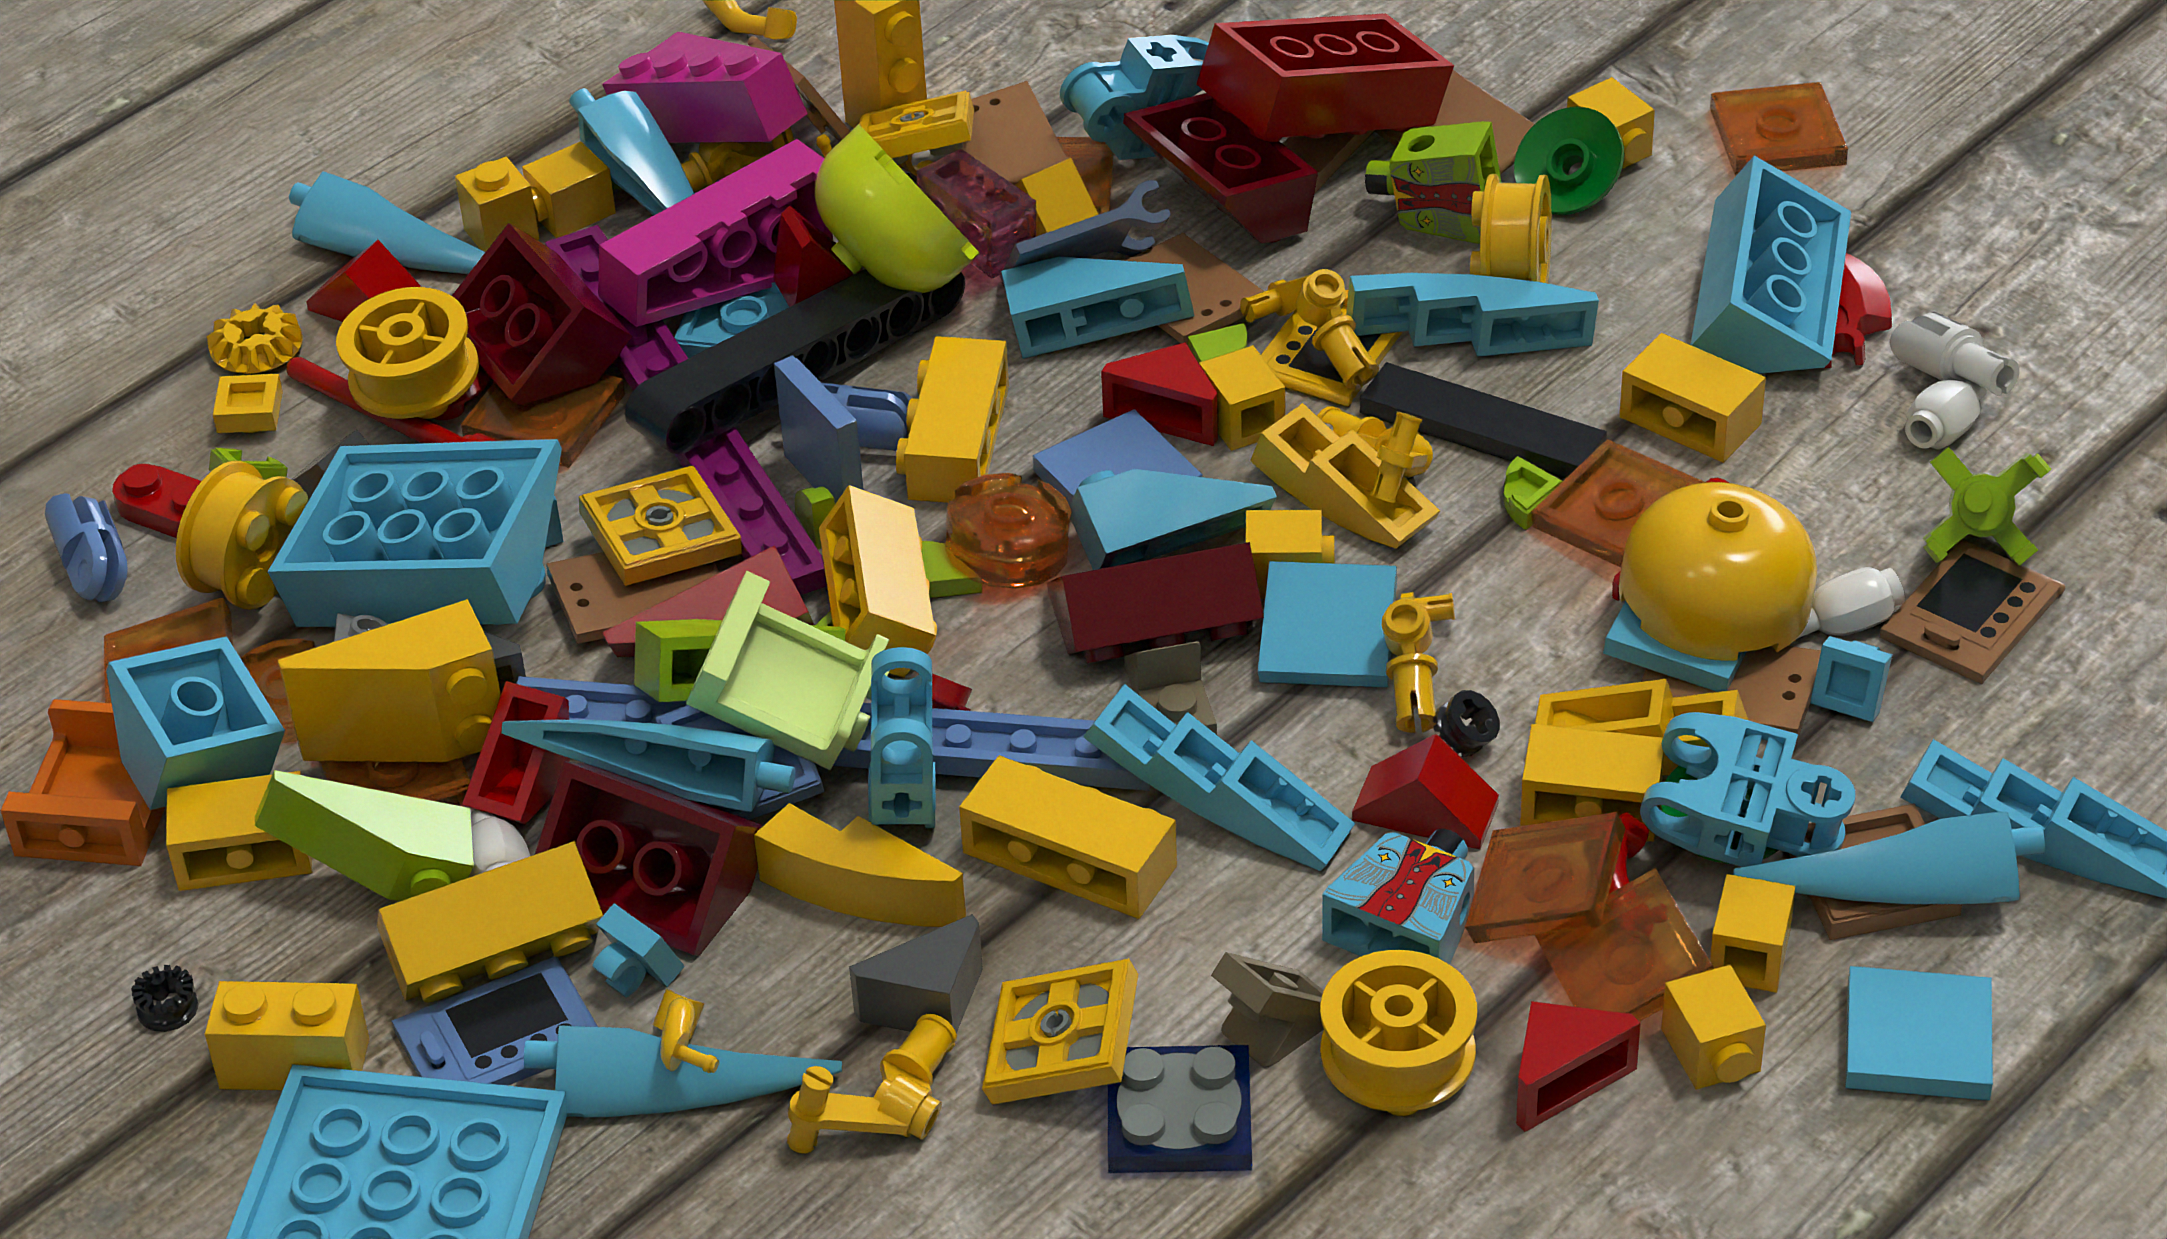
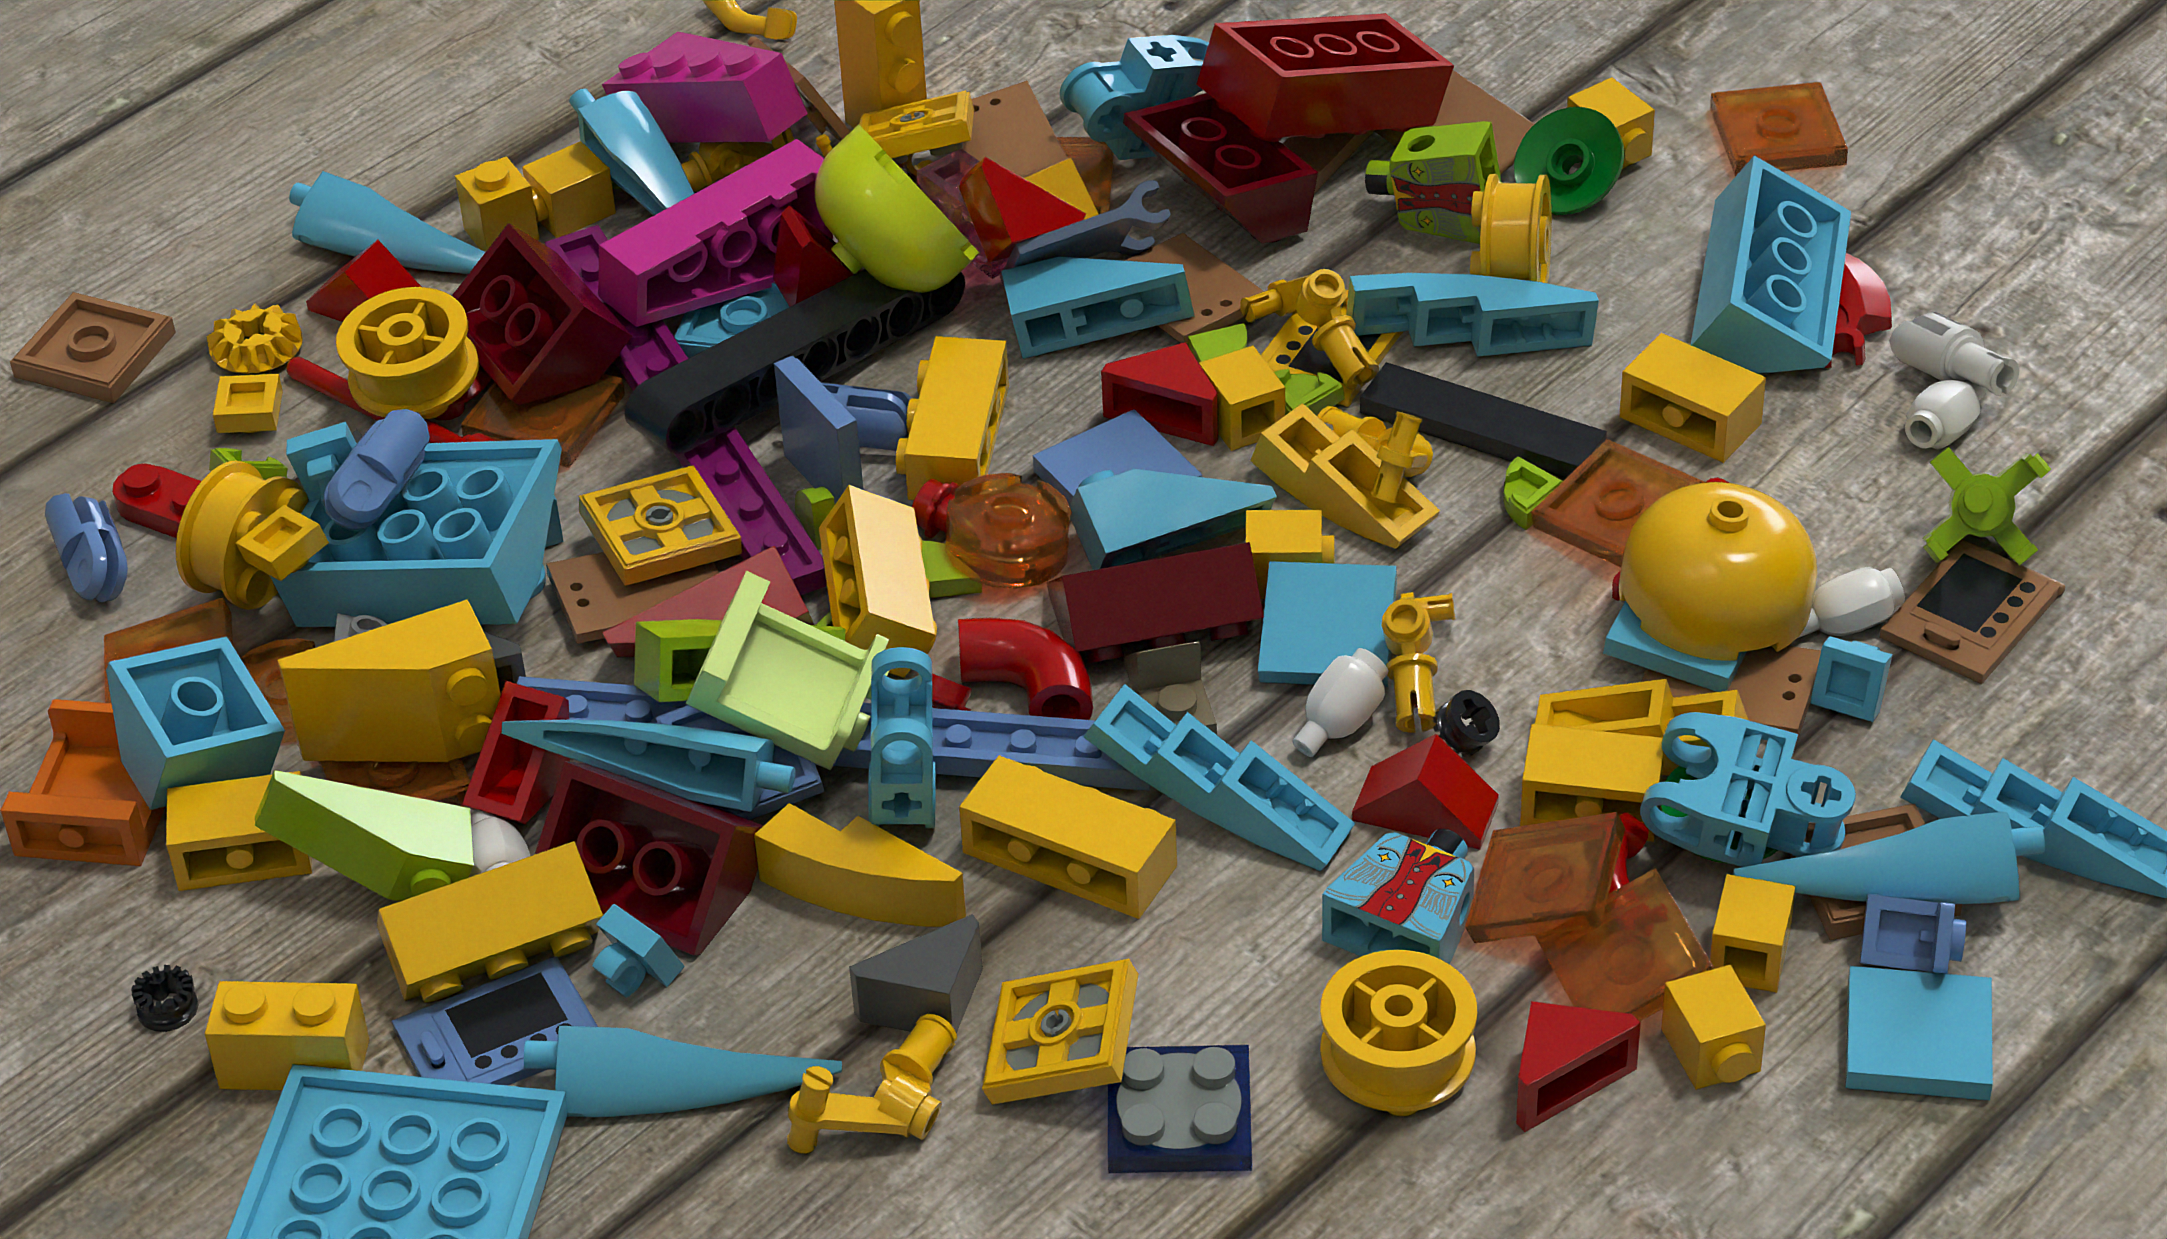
(93, 347): none -> medium nougat tile
(282, 543): none -> yellow plate
(319, 456): none -> medium azure tile
(376, 469): none -> medium blue arm
(678, 1020): yellow piece -> none
(931, 506): none -> red plate
(1010, 208): none -> red slope
(1027, 658): none -> red cylinder
(1271, 1005): dark tan slope -> none
(1311, 390): none -> lime tile
(1342, 699): none -> white plant
(1911, 934): none -> medium blue bracket

